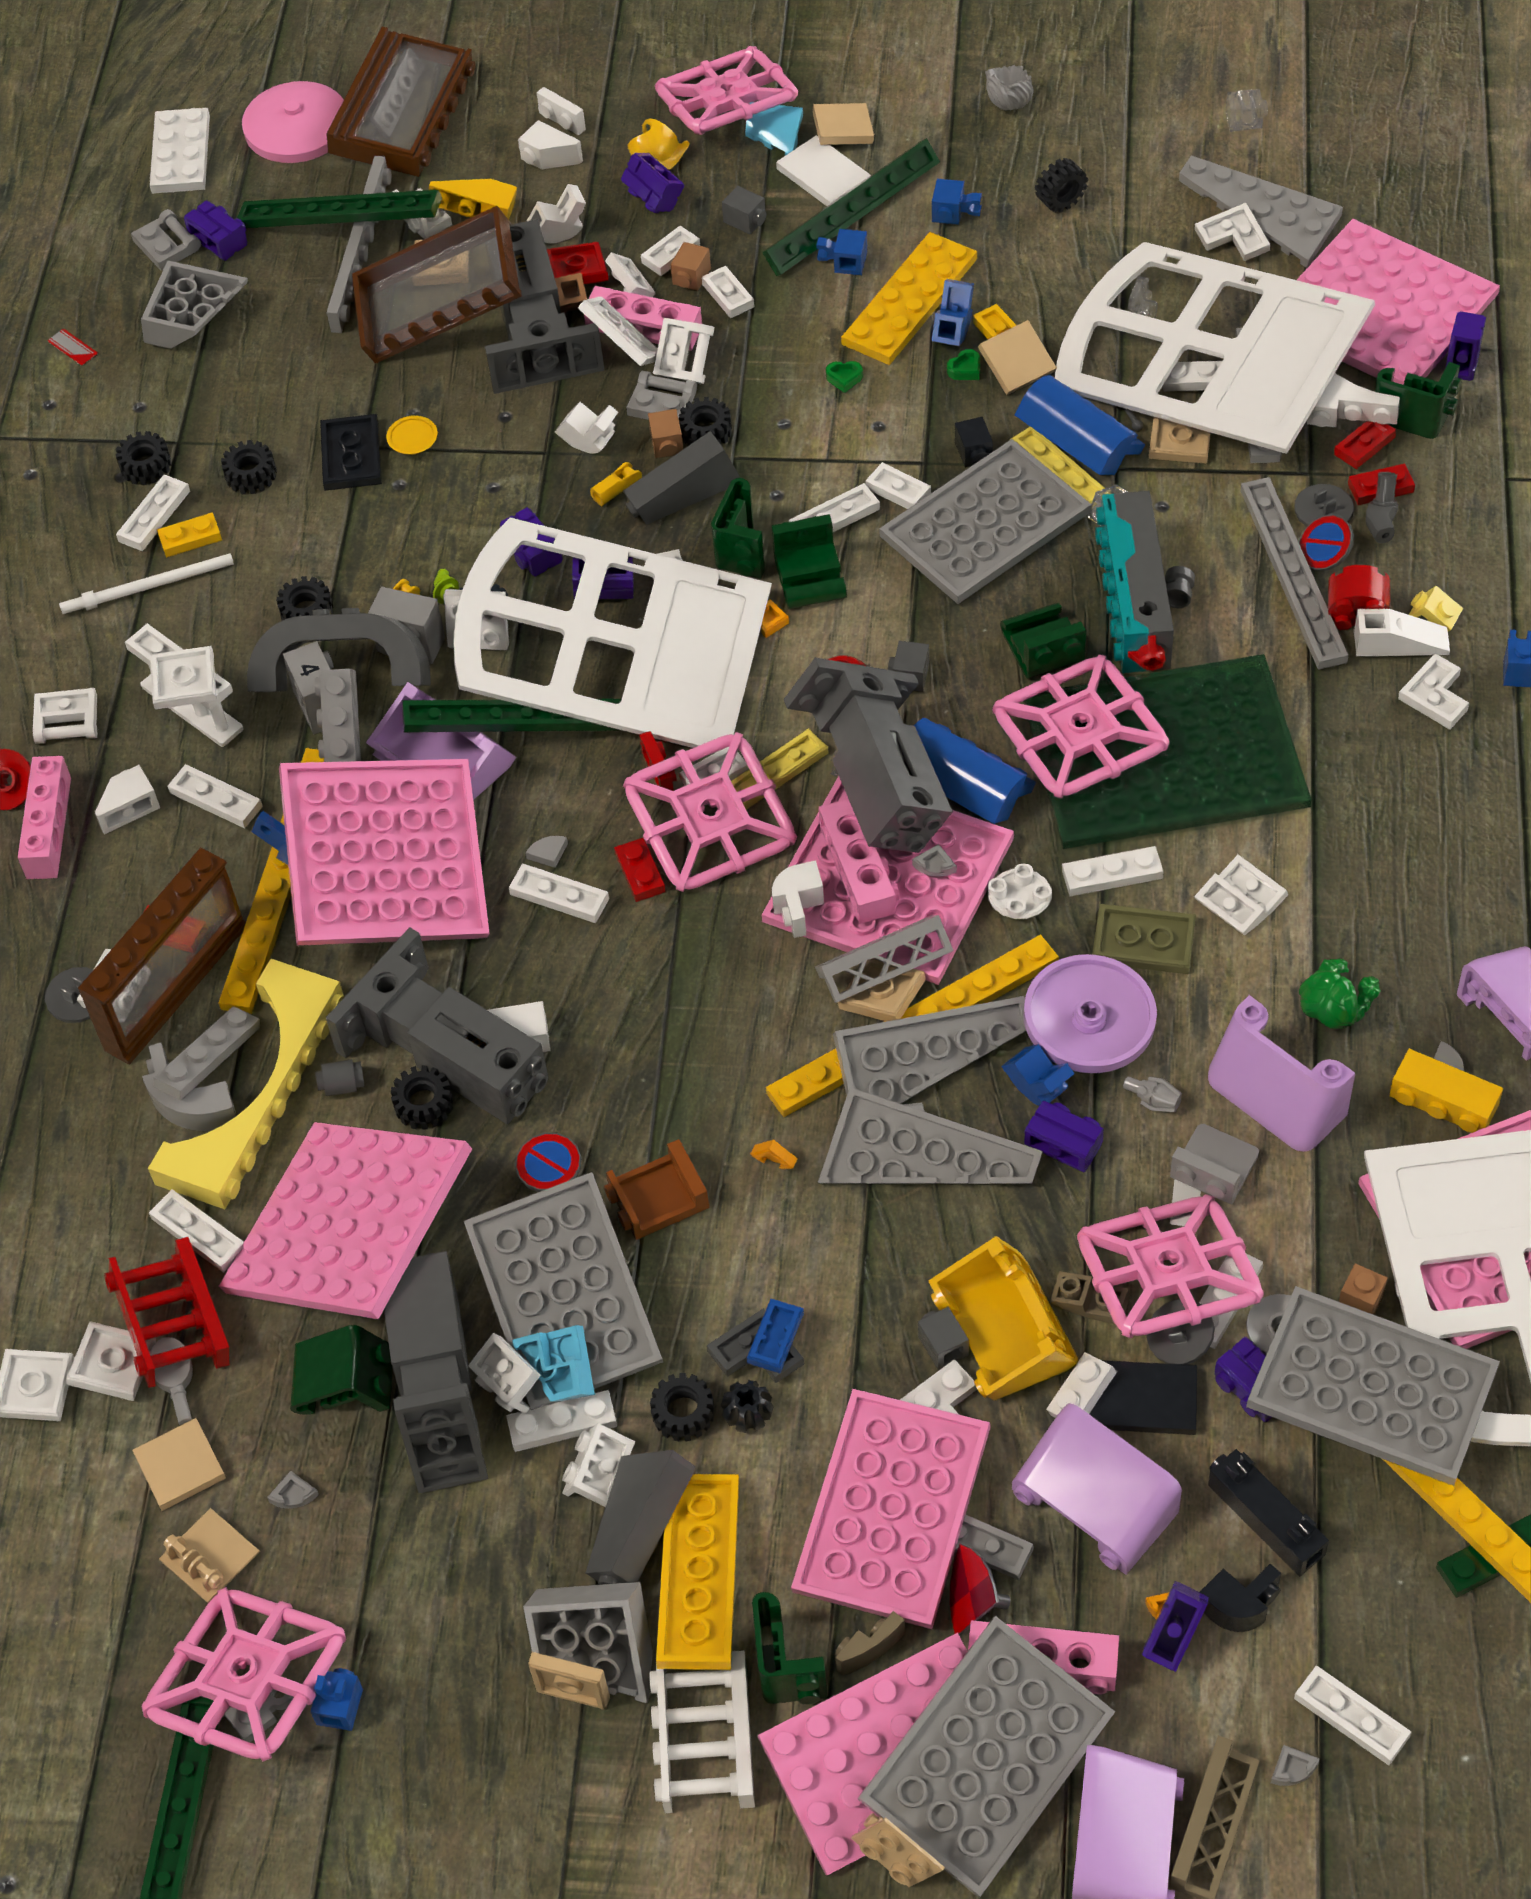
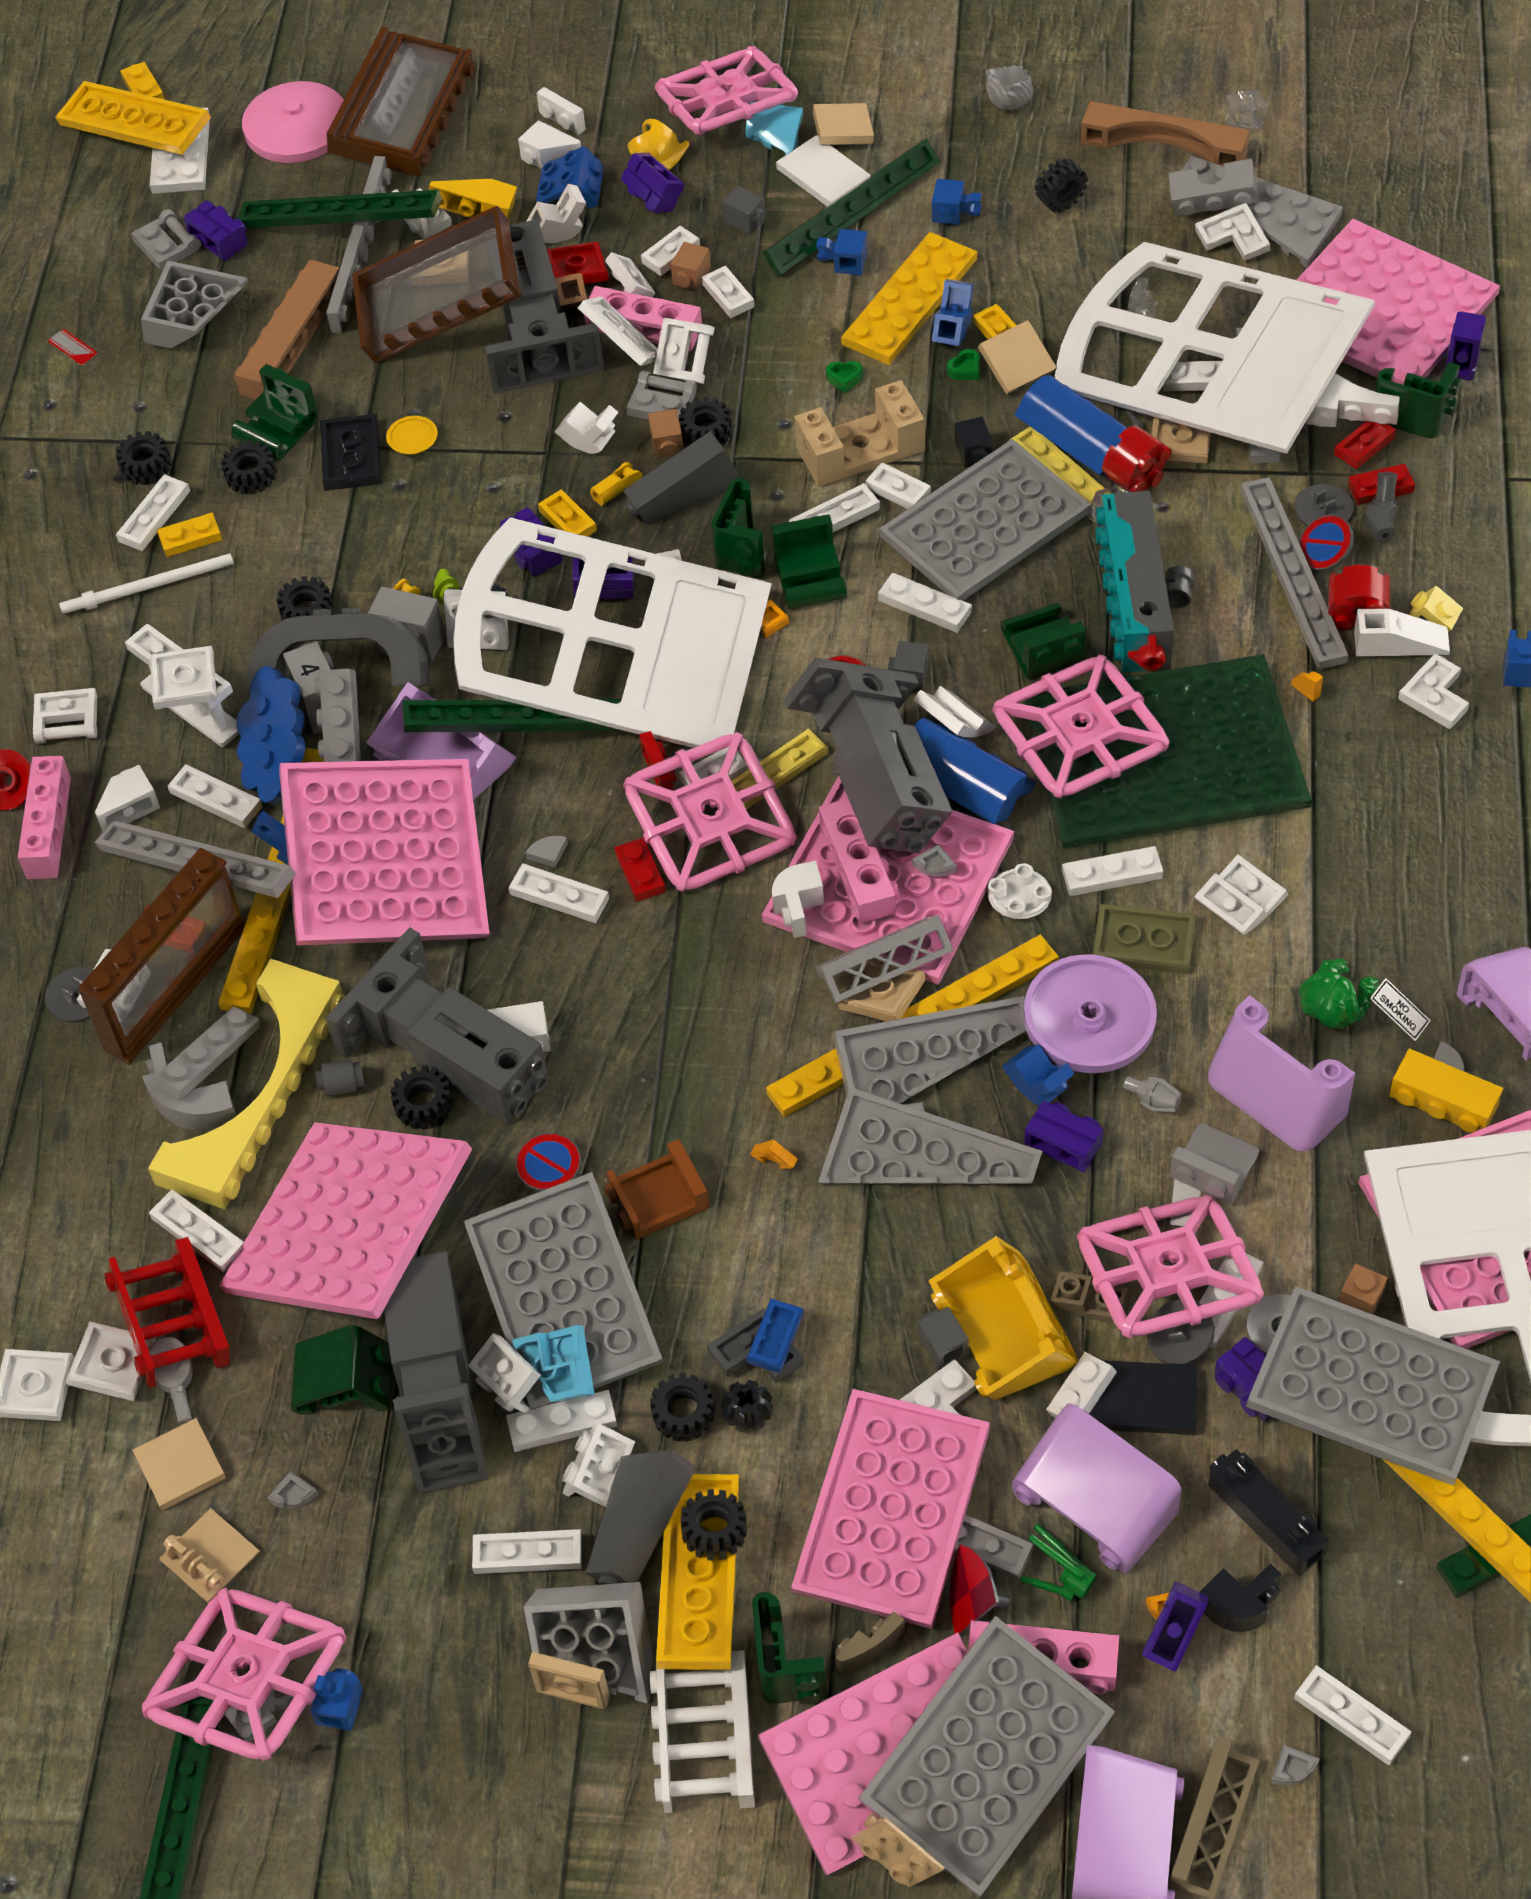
(133, 117): none -> yellow plate
(141, 81): none -> yellow plate
(174, 852): none -> light grey plate
(269, 732): none -> blue plate
(279, 414): none -> dark green piece
(289, 327): none -> medium nougat brick
(527, 1551): none -> white plate
(566, 514): none -> yellow plate
(575, 168): none -> blue bracket
(710, 1507): none -> black tyre
(890, 435): none -> tan plate
(924, 602): none -> white plate
(954, 713): none -> white slope
(1076, 1576): none -> green plant
(1116, 125): none -> medium nougat arch
(1136, 460): none -> red brick
(1234, 189): none -> light grey arch
(1308, 684): none -> light orange tile
(1400, 1009): none -> white sticker

